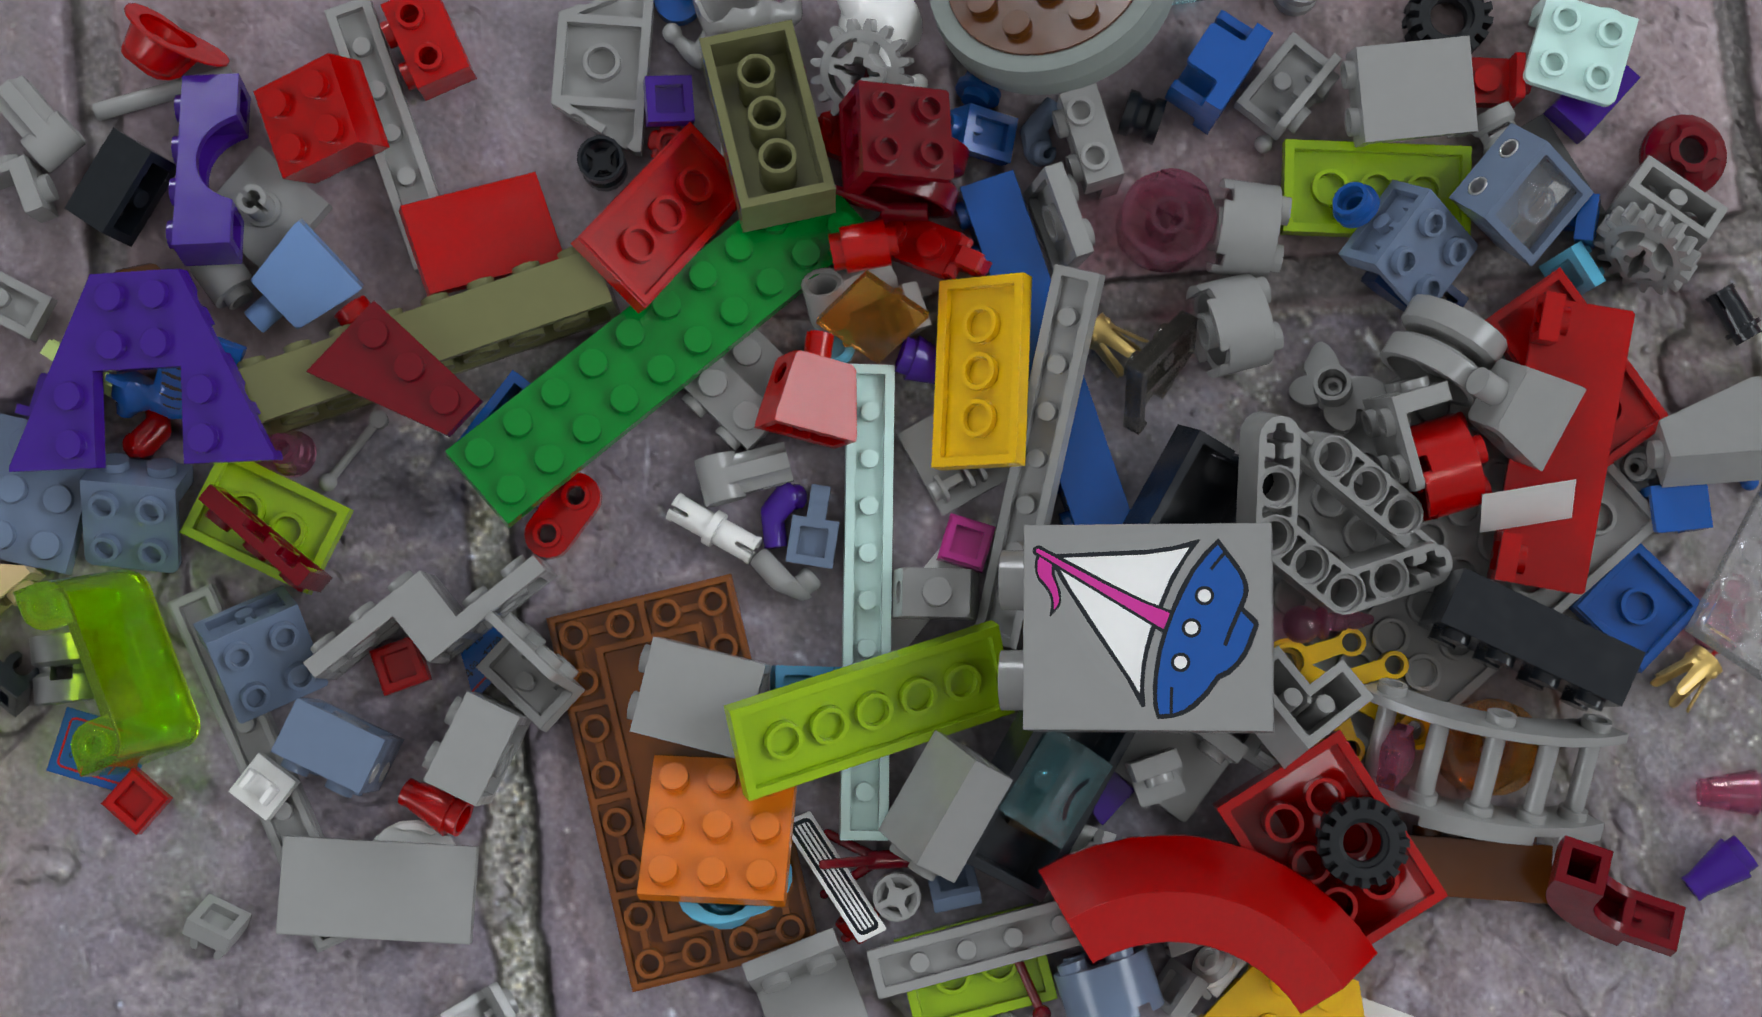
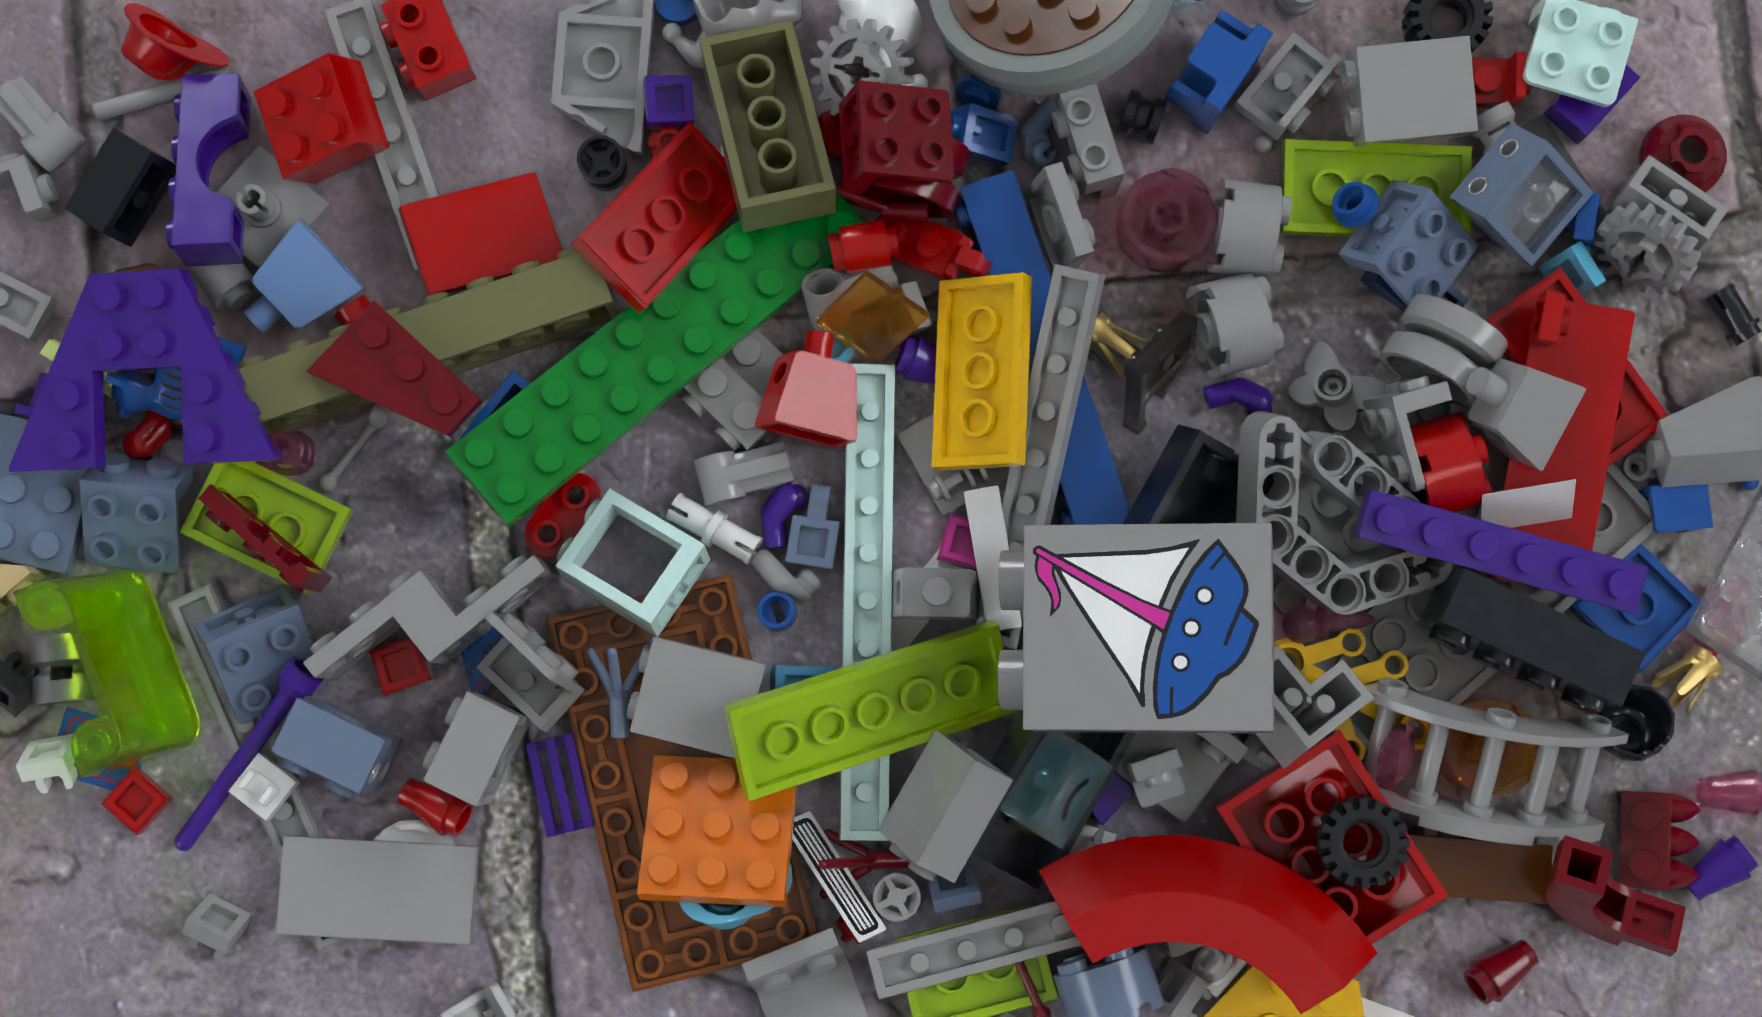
(48, 759): none -> white tile
(294, 684): none -> dark purple piece
(540, 782): none -> dark purple tile
(617, 693): none -> sand blue plant
(670, 587): none -> light aqua window
(768, 616): none -> blue hinge
(988, 541): none -> white sticker
(1241, 391): none -> dark purple arm
(1498, 972): none -> dark red cone
(1500, 551): none -> dark purple plate
(1646, 719): none -> black hair
(1651, 840): none -> dark red plate

